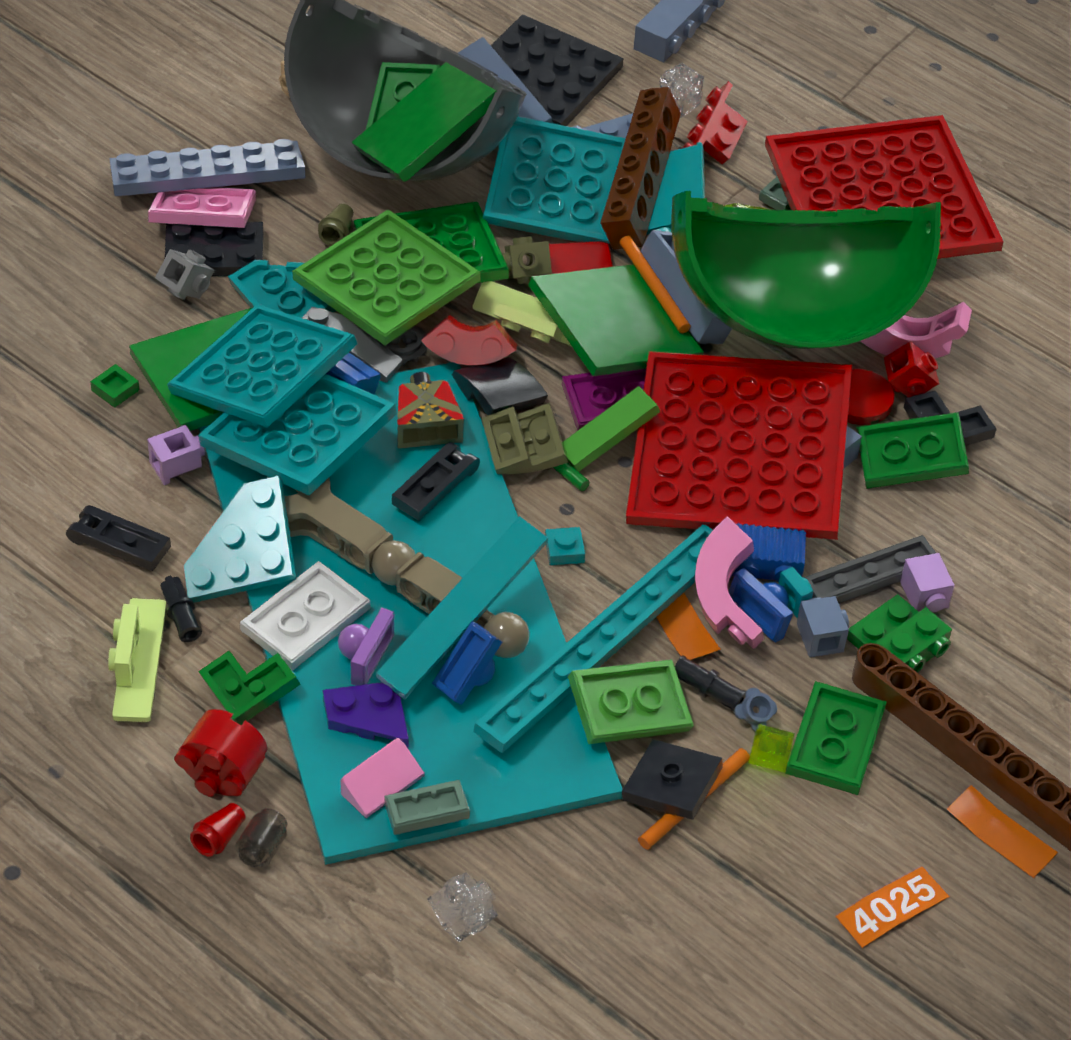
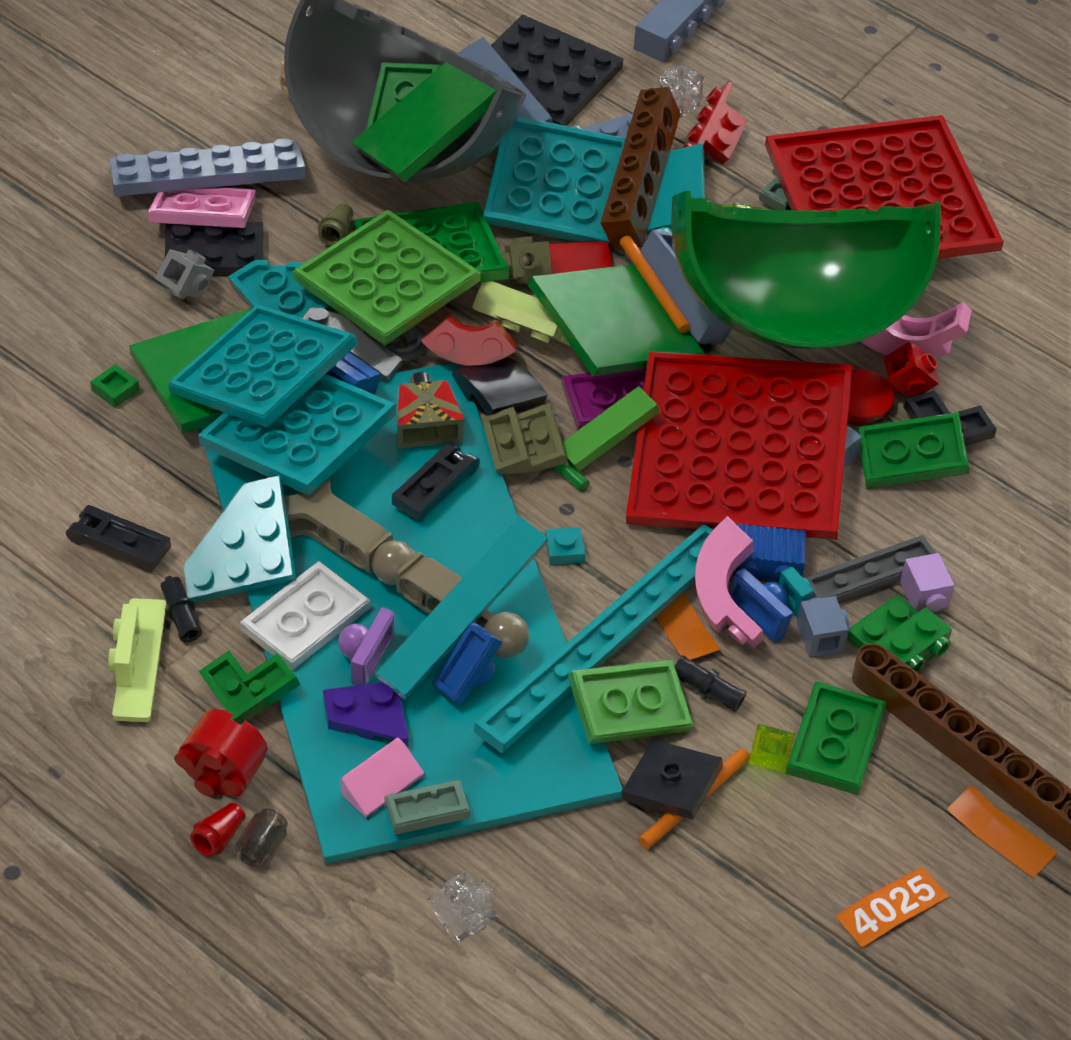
(174, 453): lavender brick -> none
(763, 702): sand blue plate -> none

